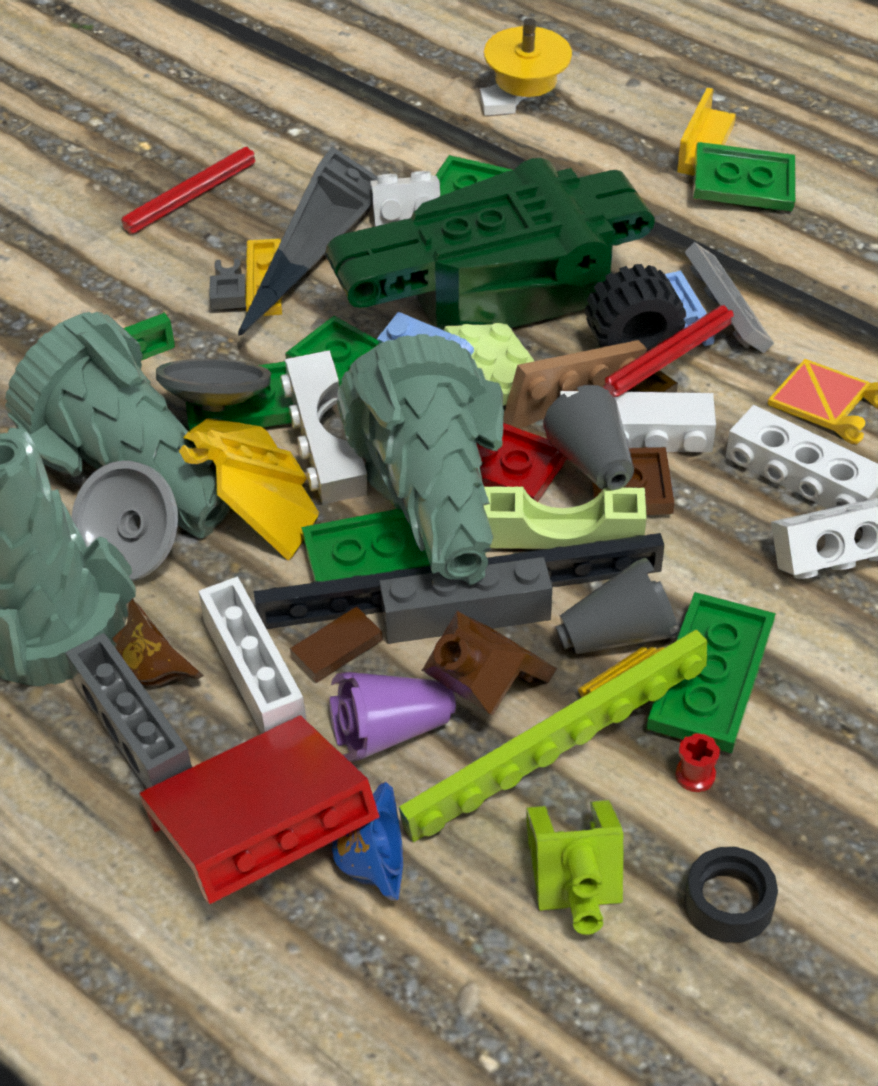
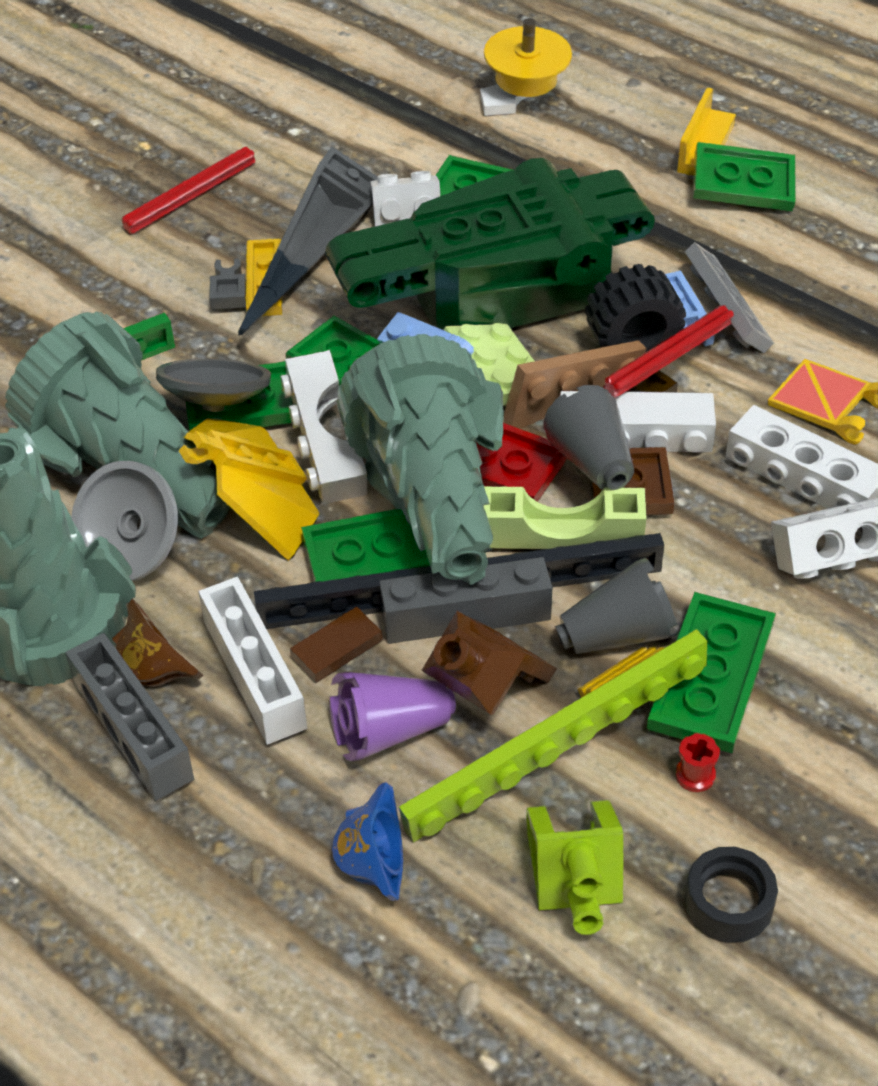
(260, 806): red panel -> none

